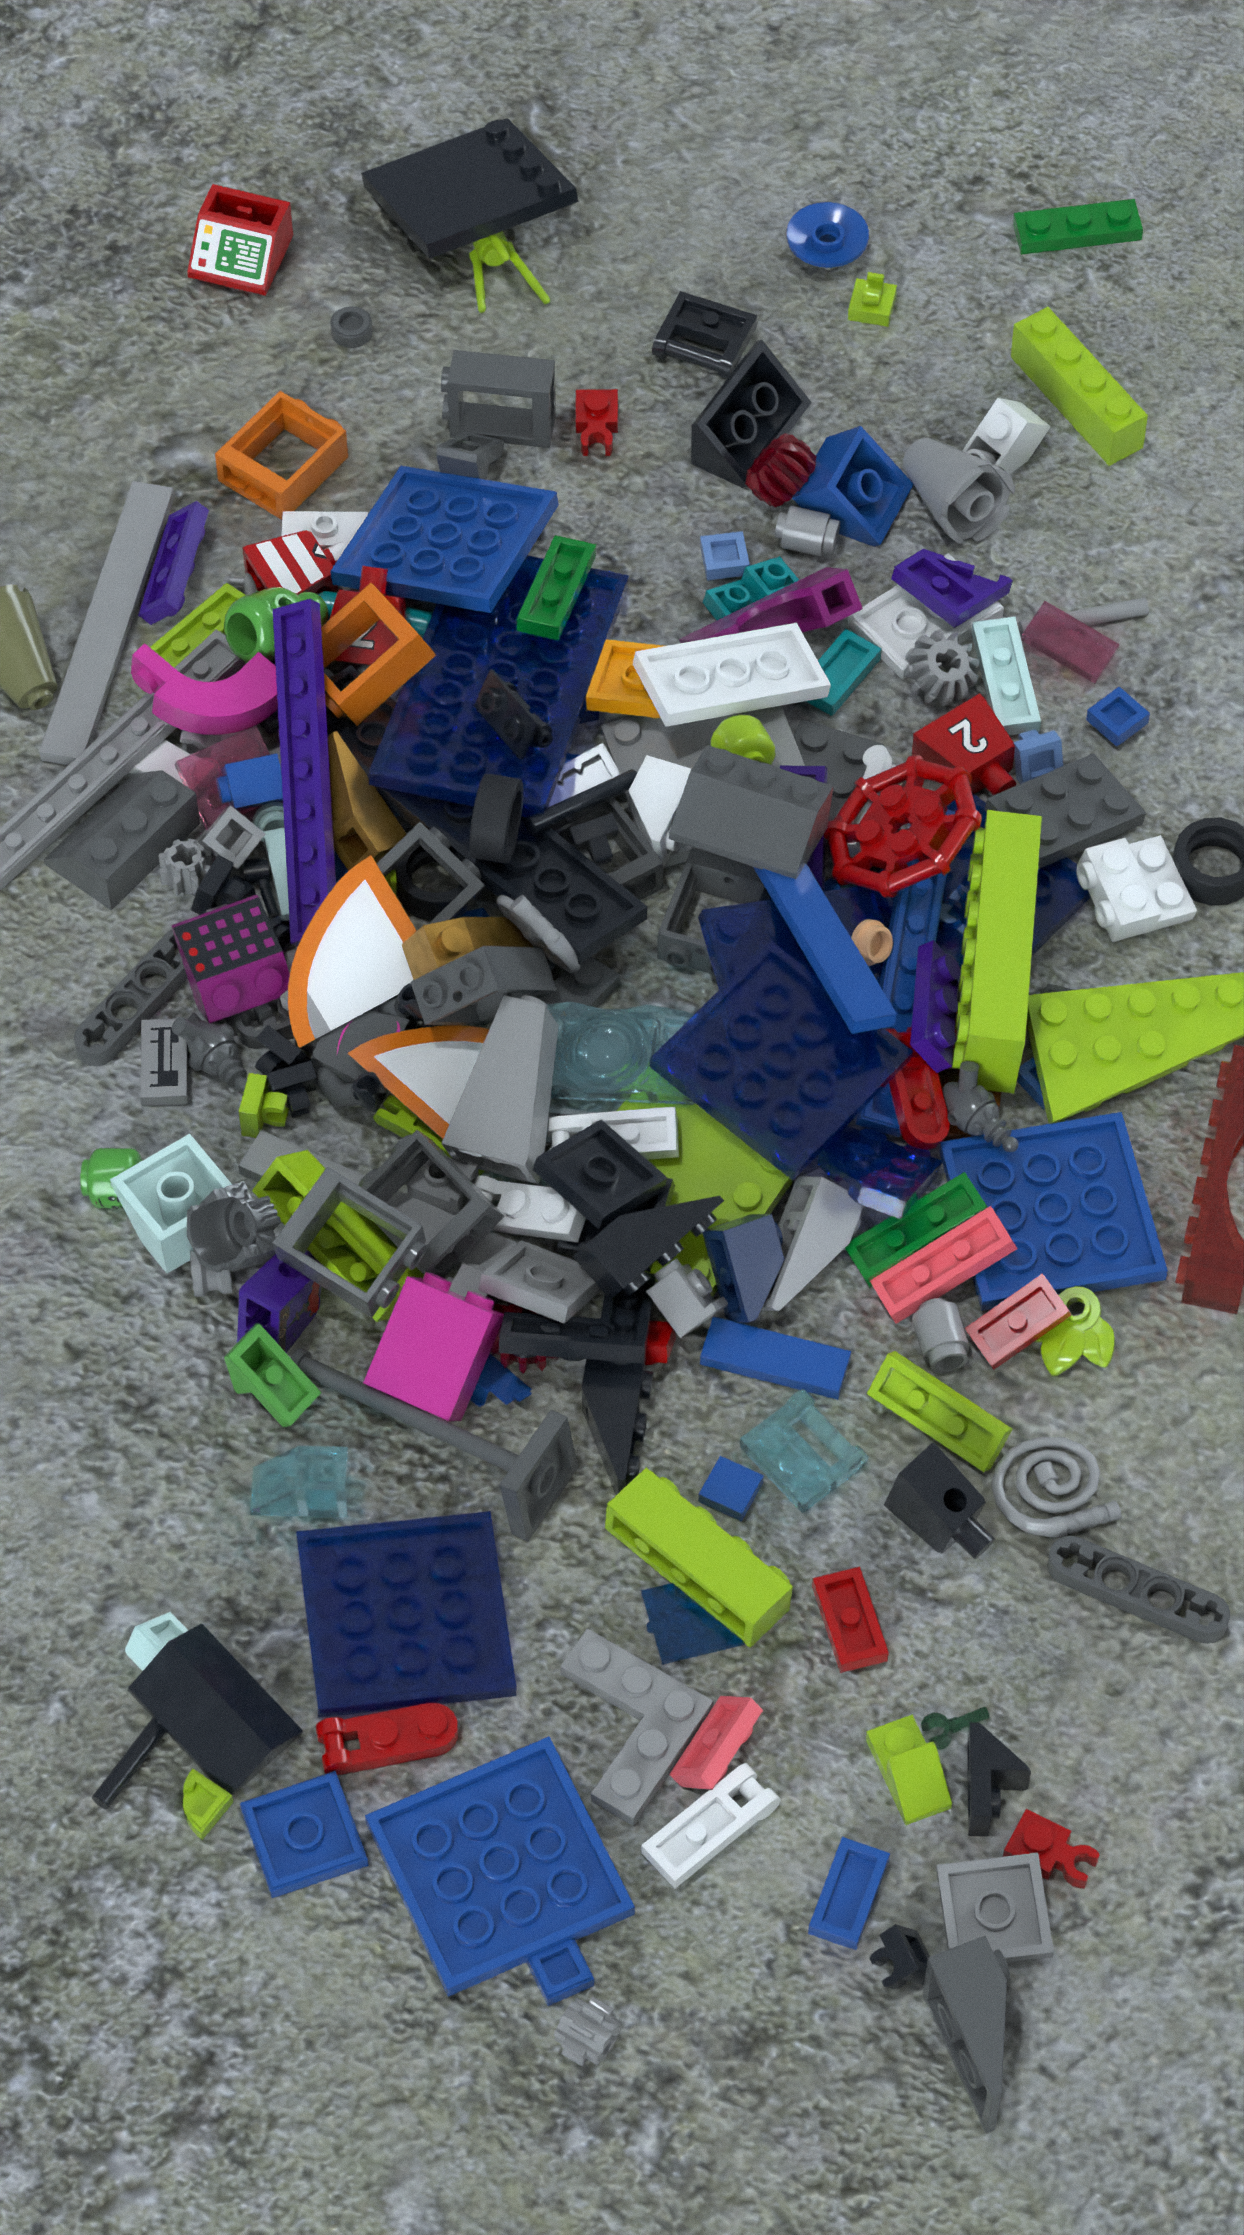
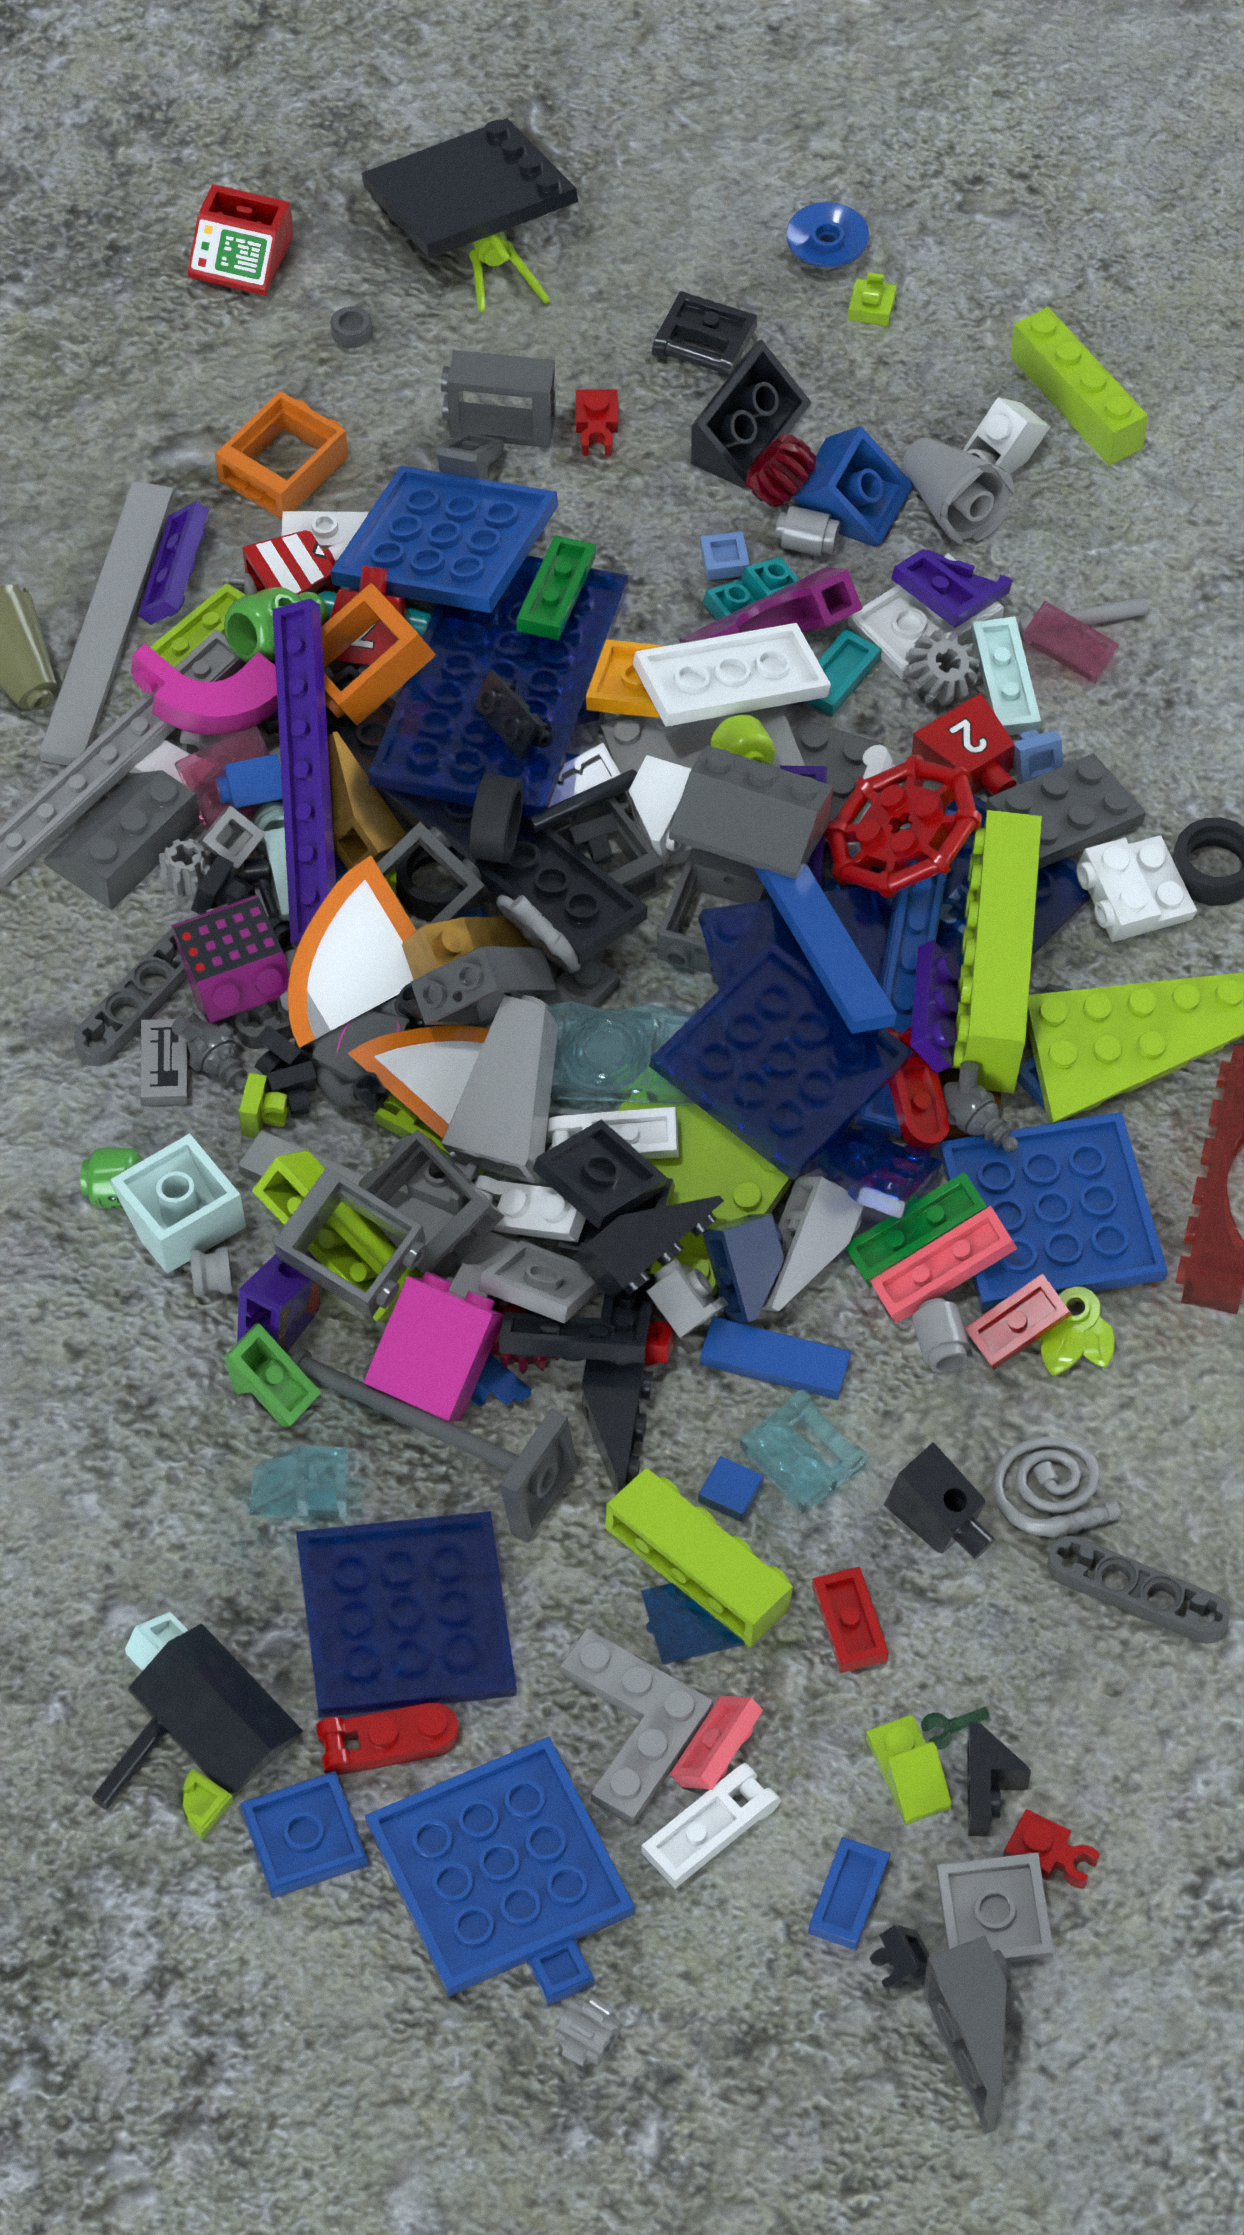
(232, 1229): dark grey hair -> none
(873, 941): light nougat plate -> none
(939, 1411): lime plate -> none
(1077, 226): green plate -> none
(1118, 716): blue plate -> none

